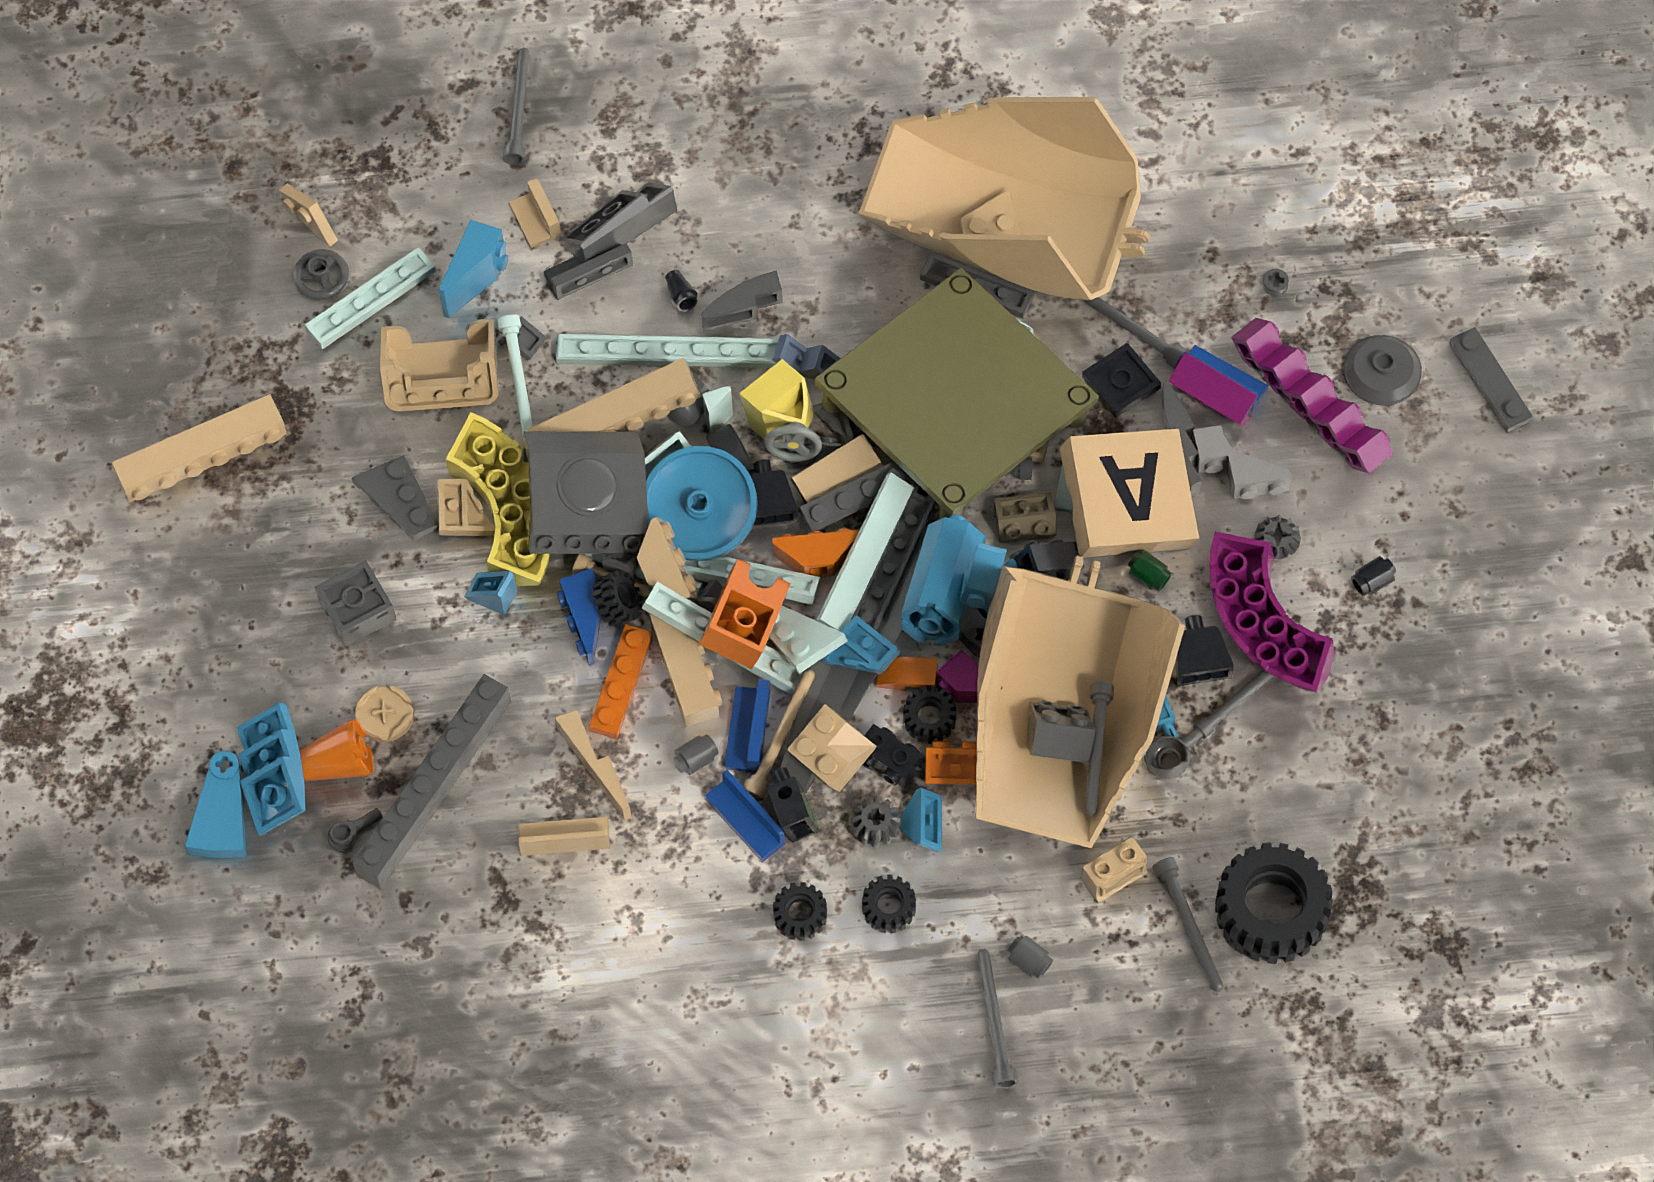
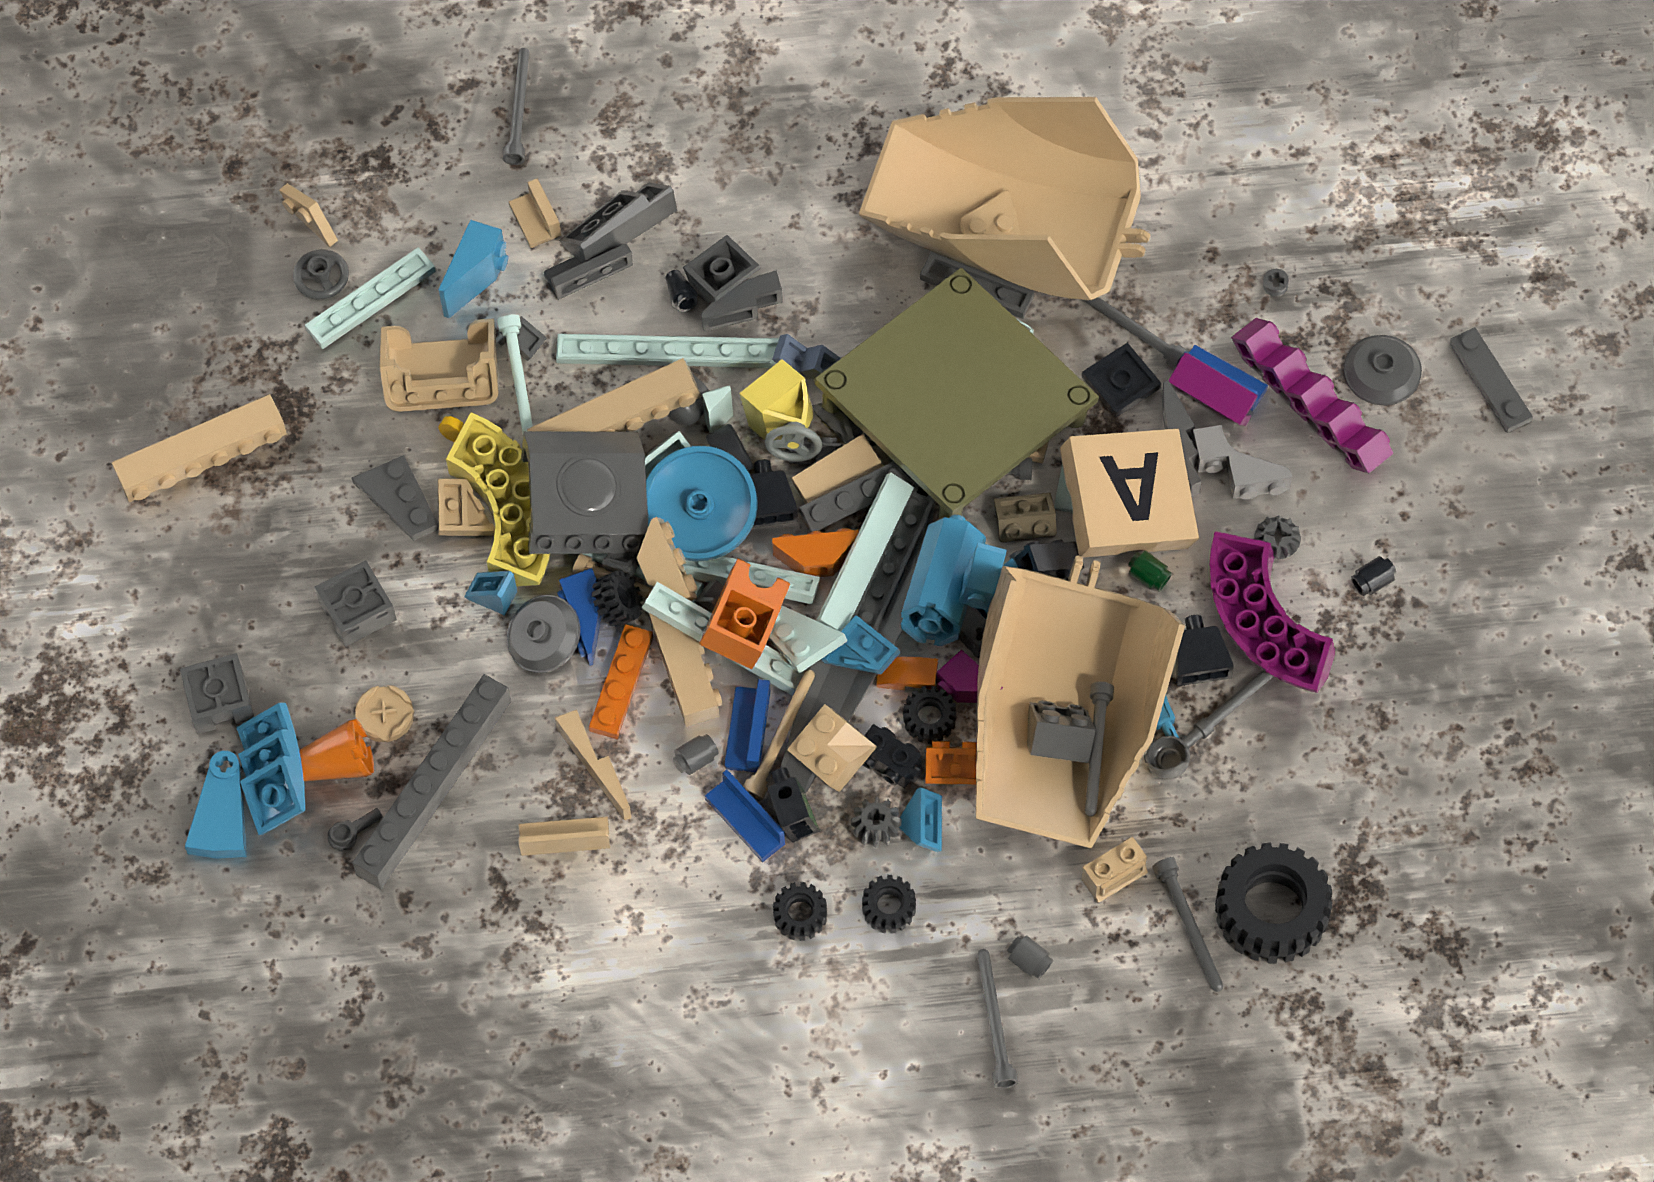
(216, 692): none -> dark grey piece
(450, 427): none -> yellow tile
(543, 634): none -> dark grey piece
(719, 269): none -> dark grey slope

